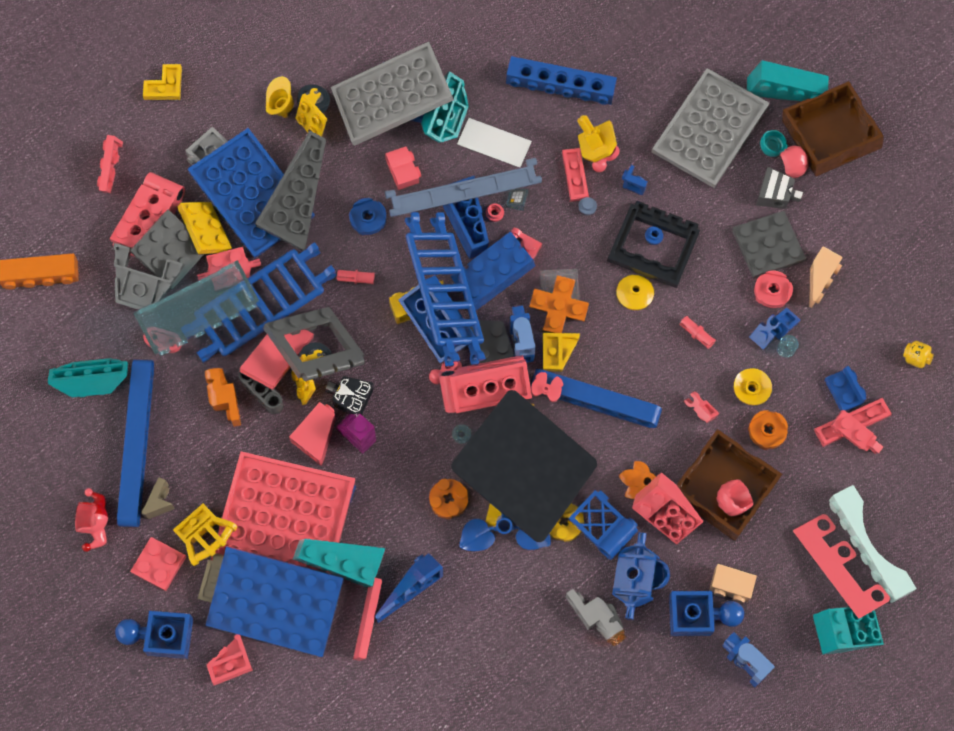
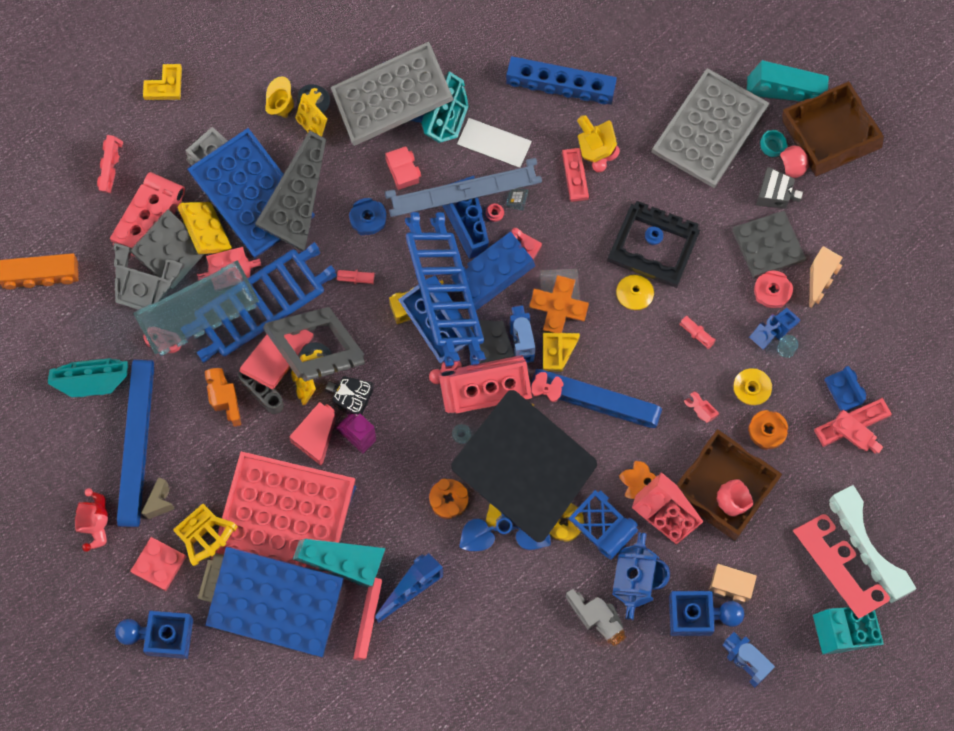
(230, 662): coral wing -> none
(587, 206): sand blue plate -> none
(633, 183): blue bracket -> none
(918, 354): yellow head -> none

